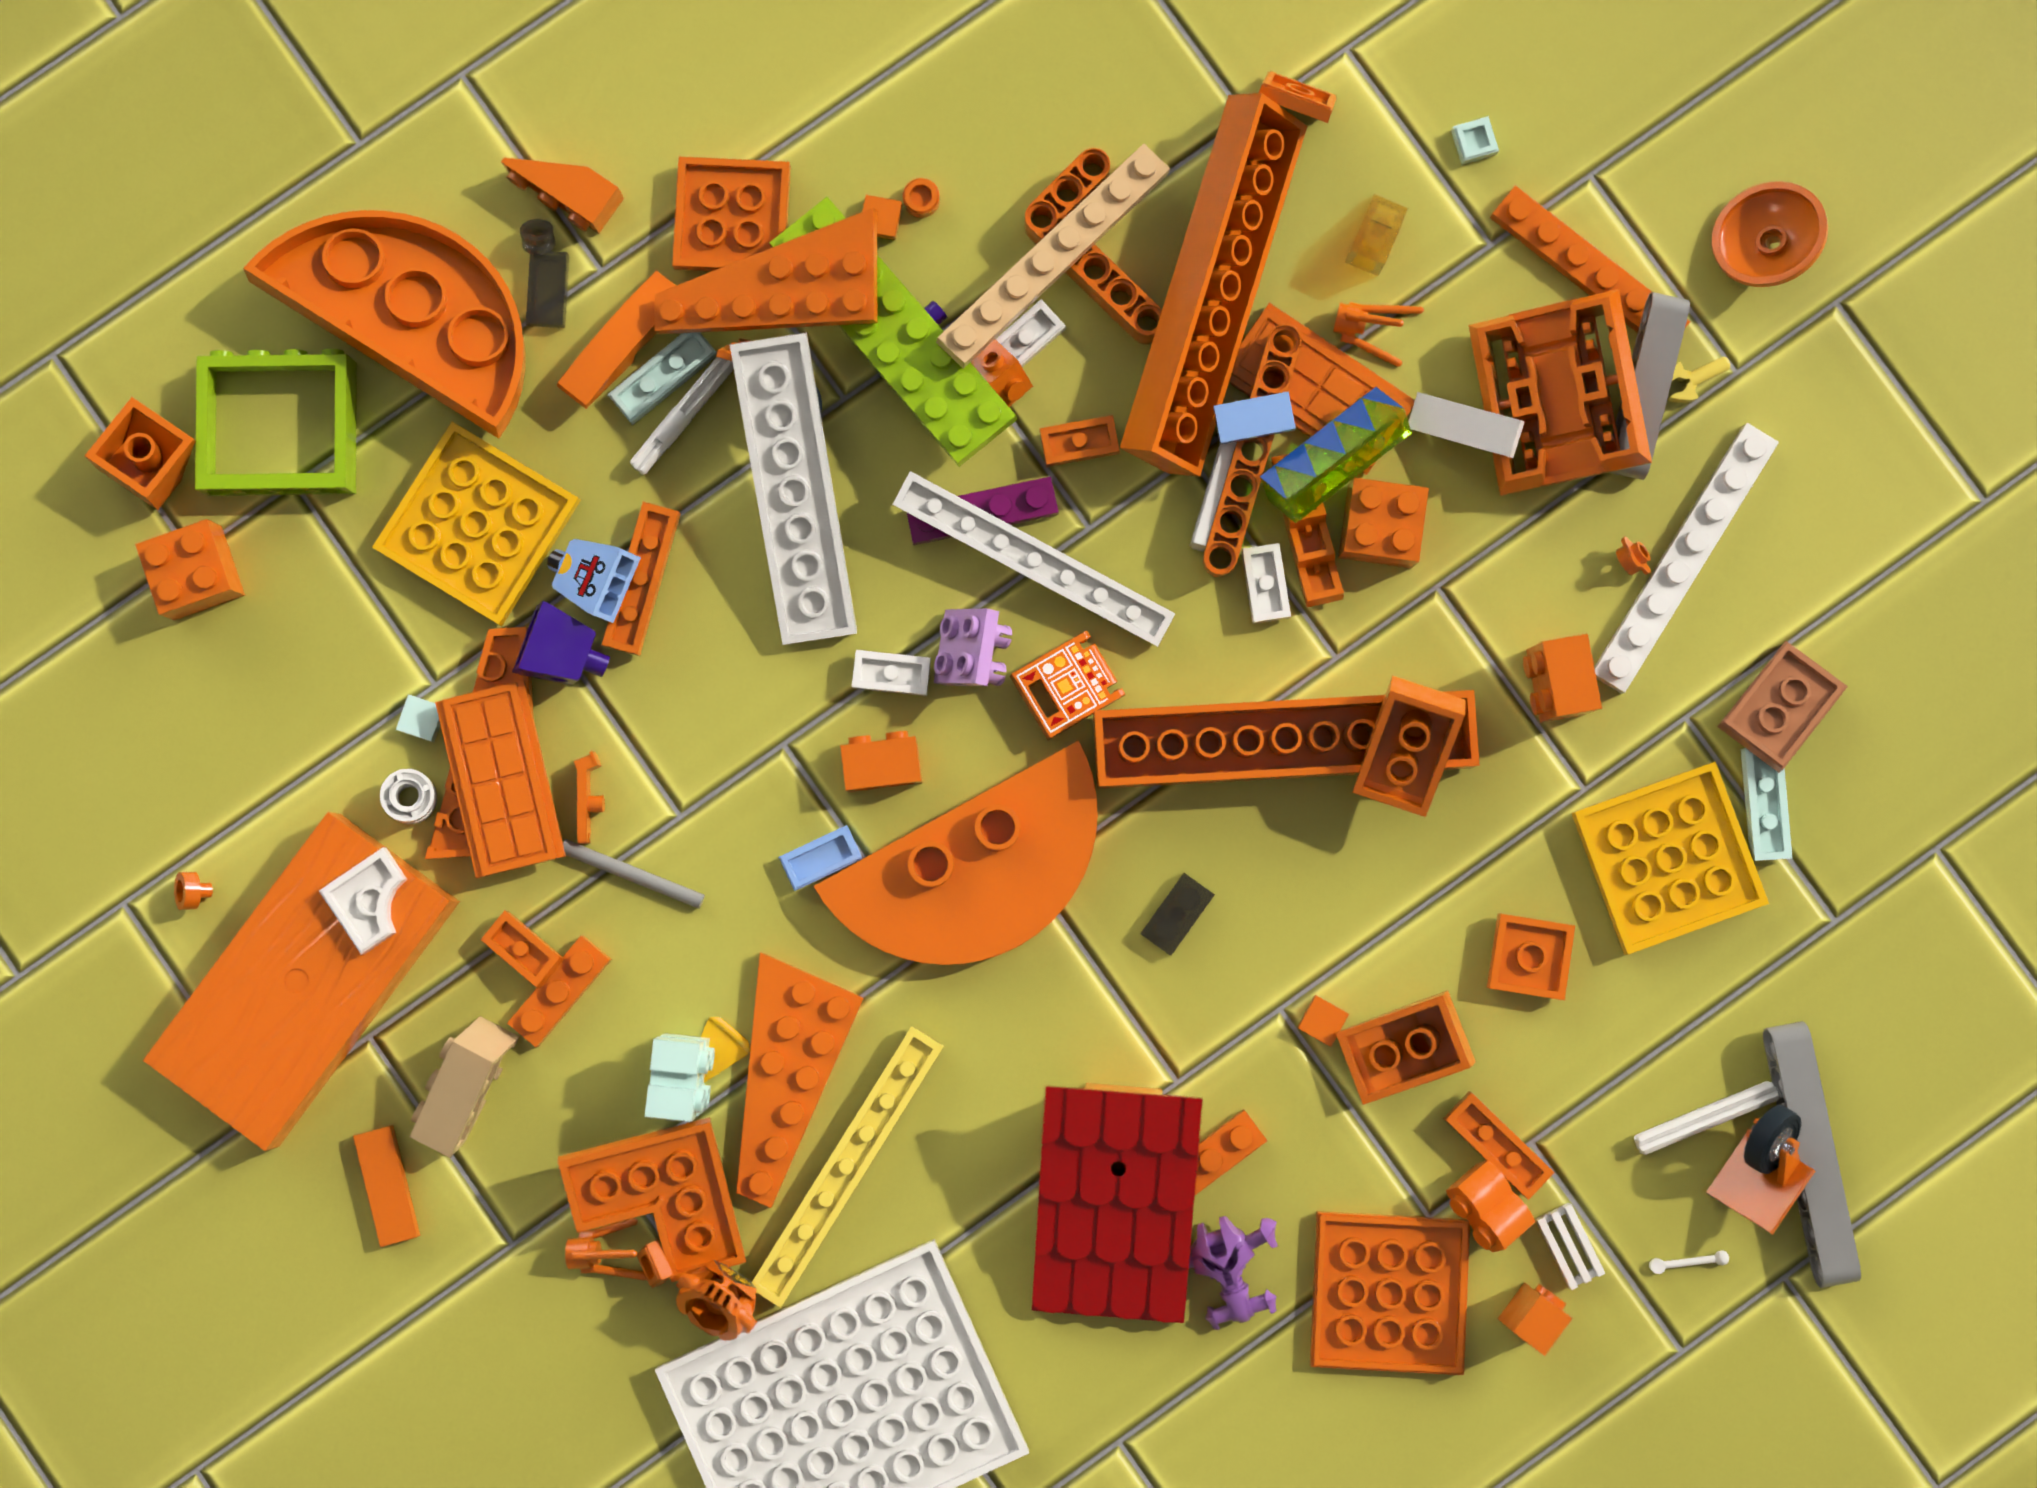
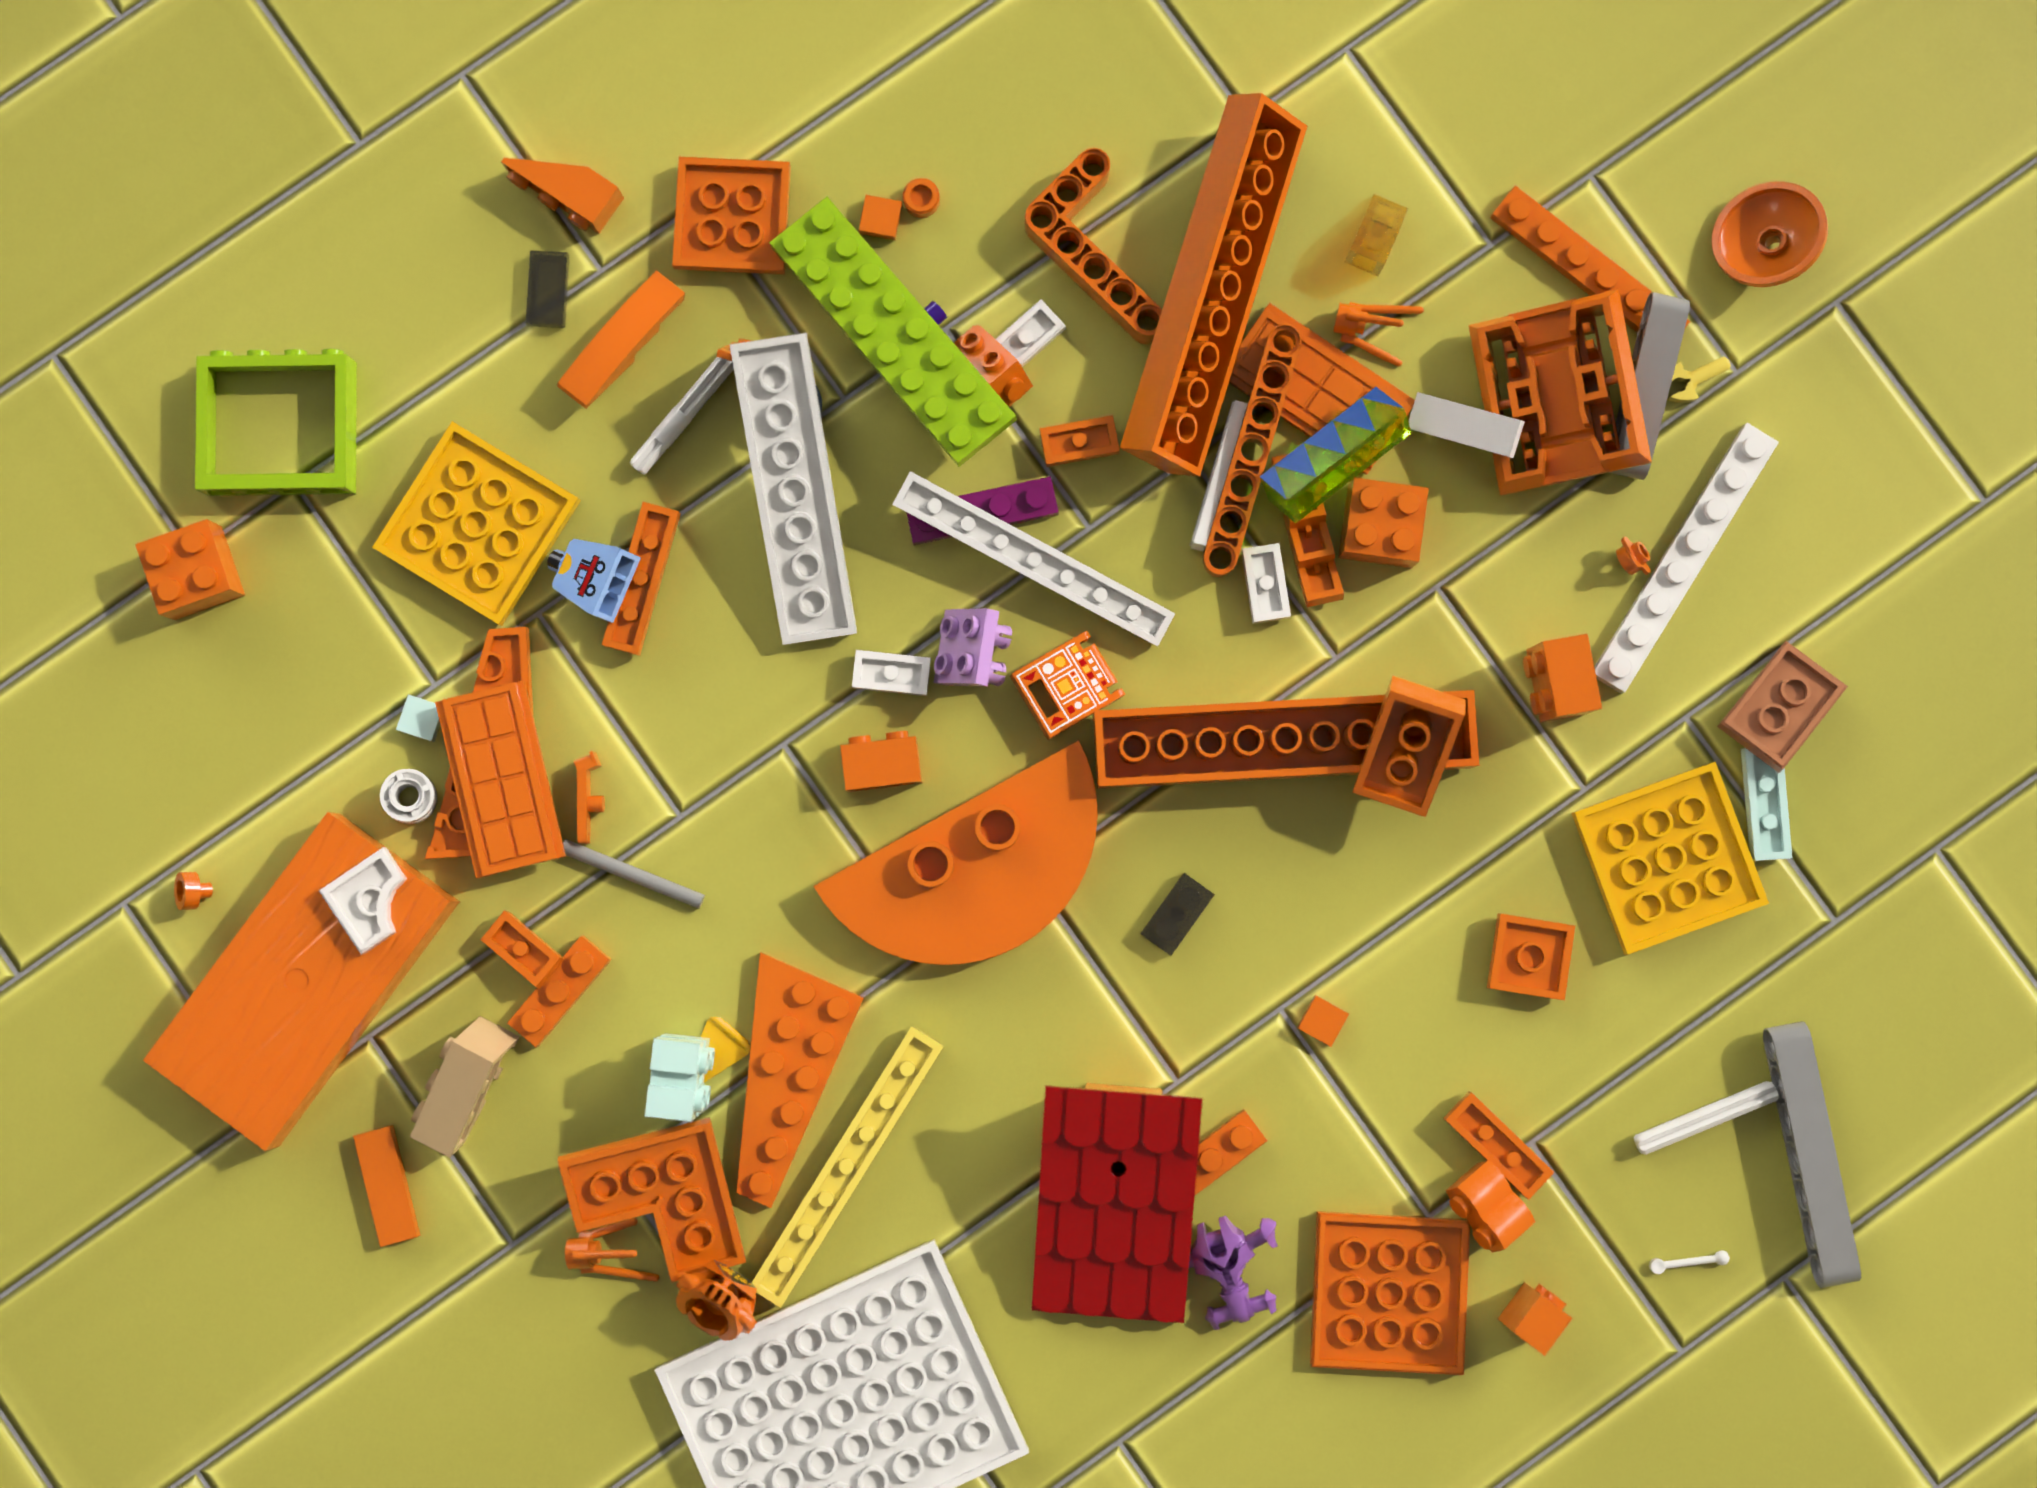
(142, 453): orange slope -> none
(409, 302): orange plate -> none
(537, 237): clear smoke bush -> none
(558, 648): dark purple torso -> none
(654, 1264): orange tile -> none
(662, 375): light aqua tile -> none
(800, 283): orange wing -> none
(820, 858): light blue tile -> none
(1052, 256): tan plate -> none
(1254, 417): light blue tile -> none
(1298, 96): orange tile -> none
(1406, 1048): orange slope -> none
(1475, 140): light aqua tile -> none
(1584, 1275): white tile -> none
(1764, 1170): orange plate -> none

